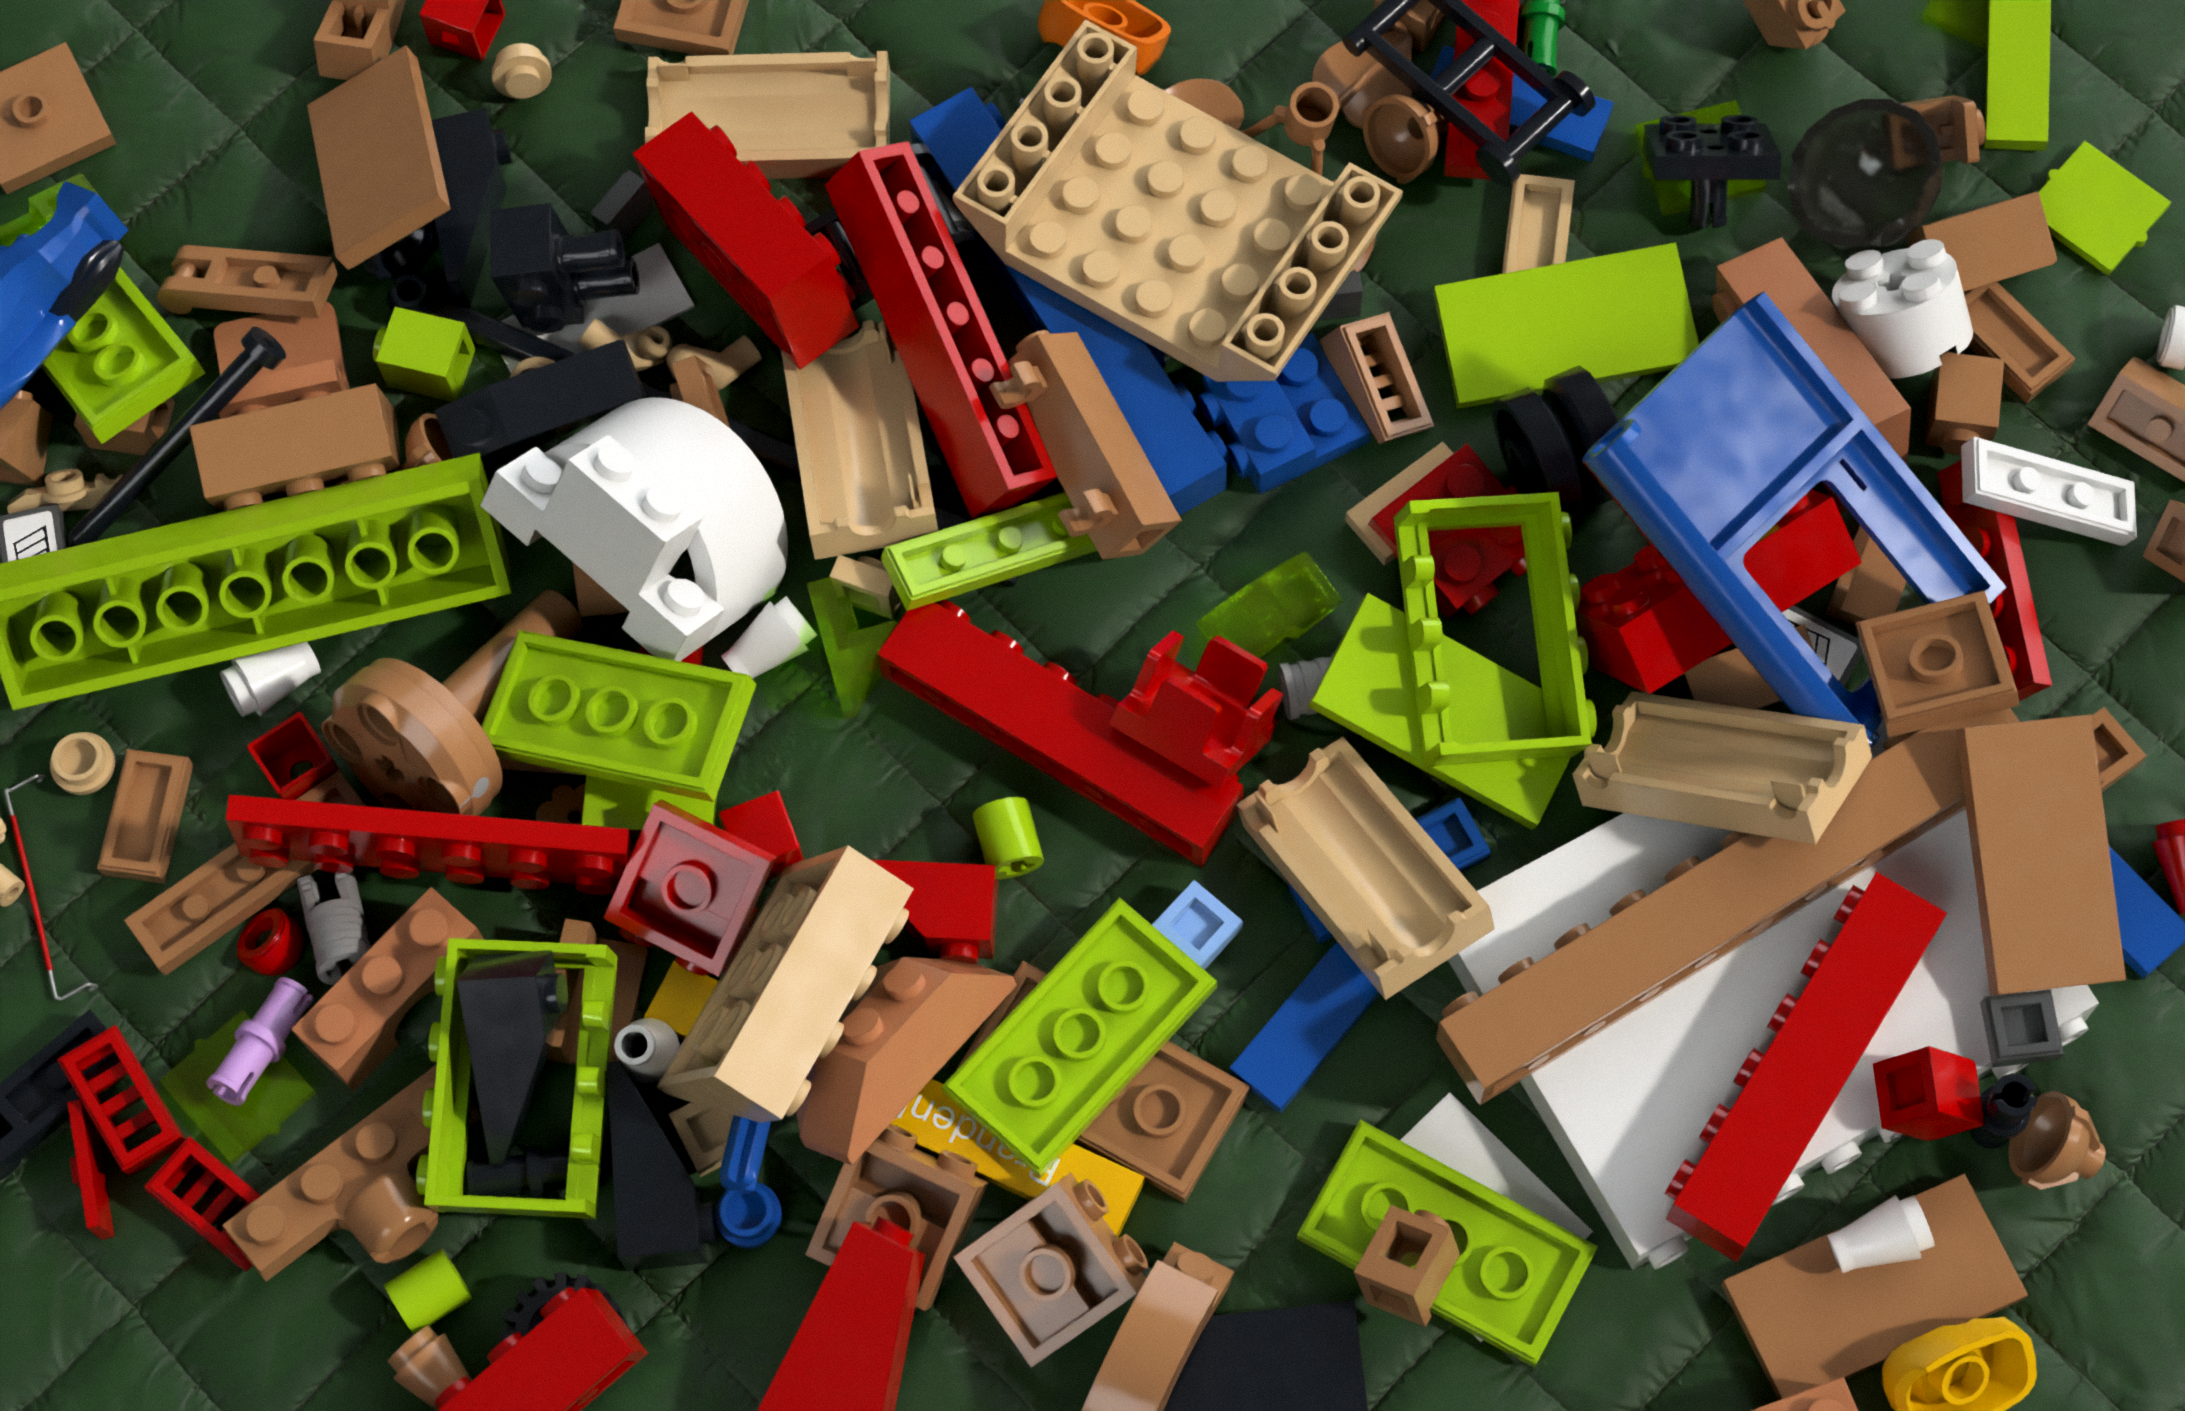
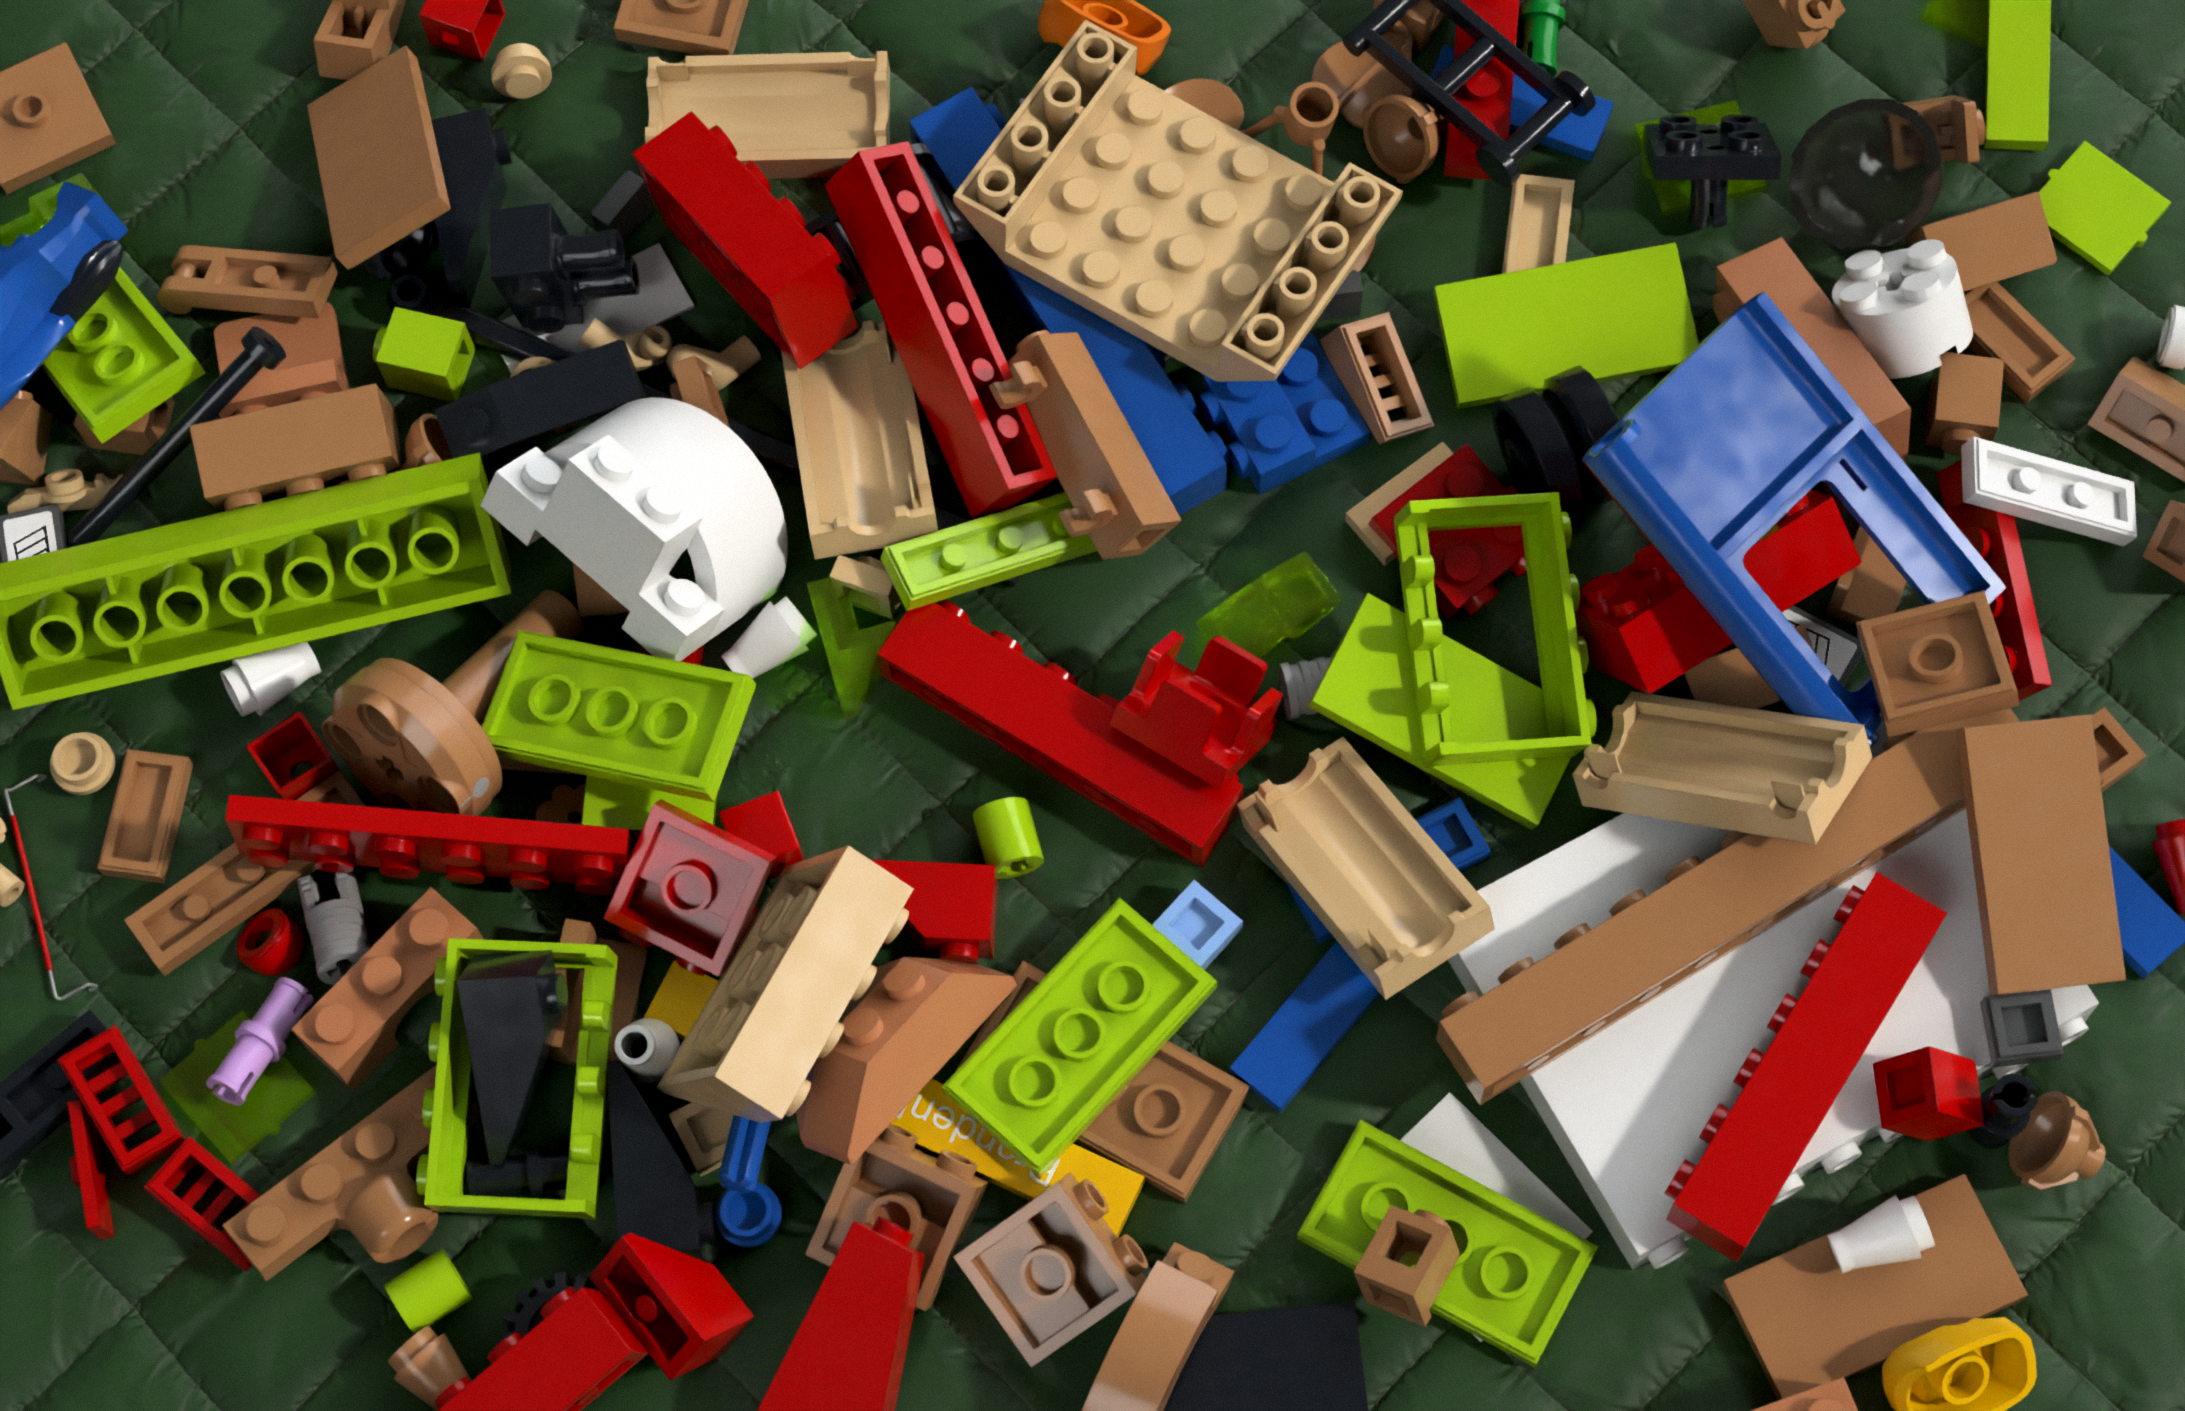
(671, 1303): none -> red slope

